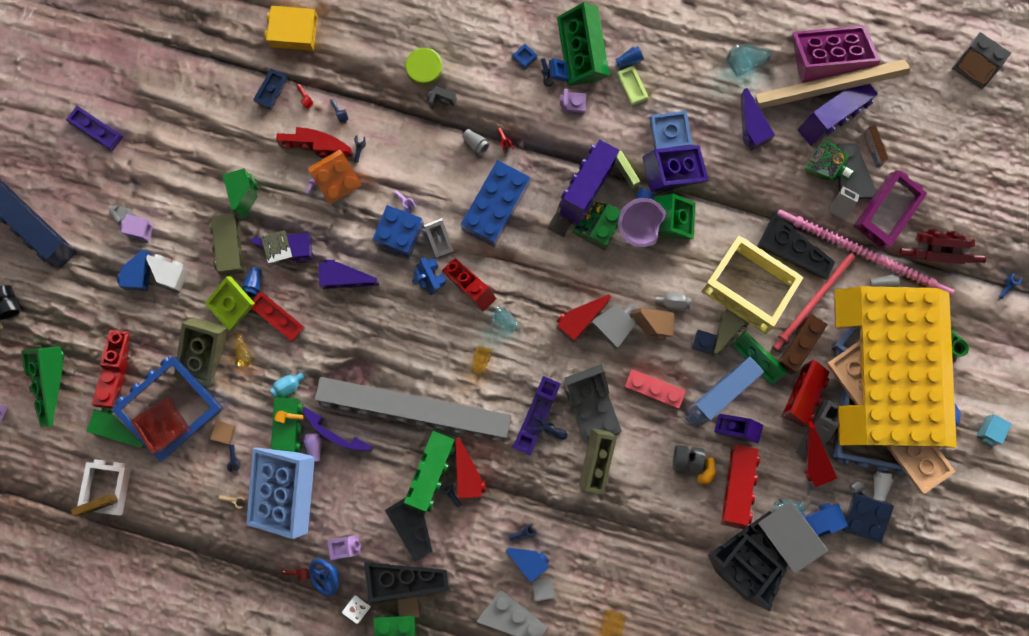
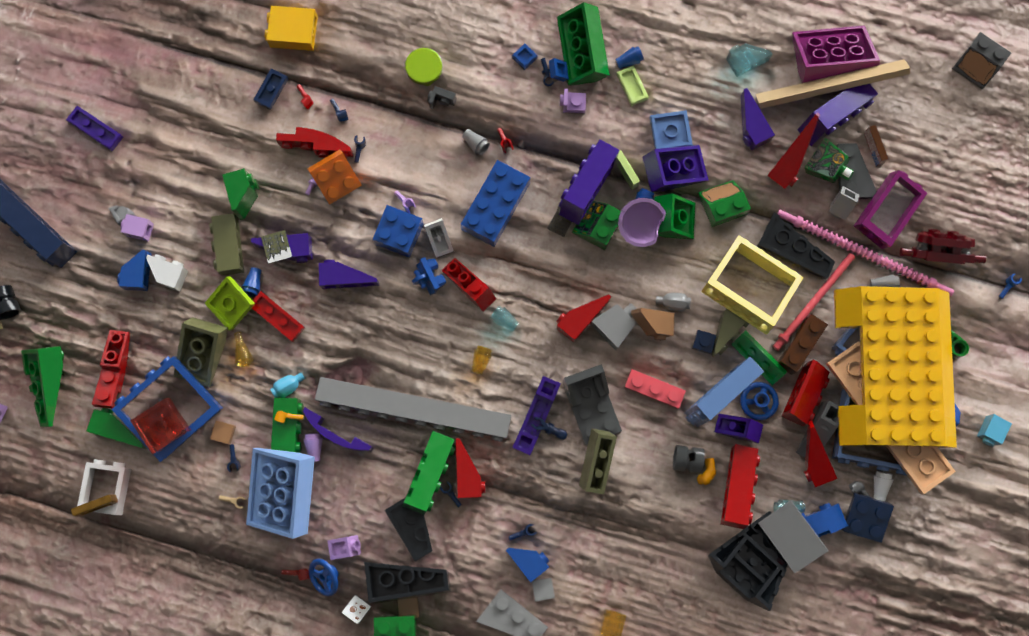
(724, 203): none -> green slope
(766, 400): none -> blue piece
(789, 165): none -> red slope

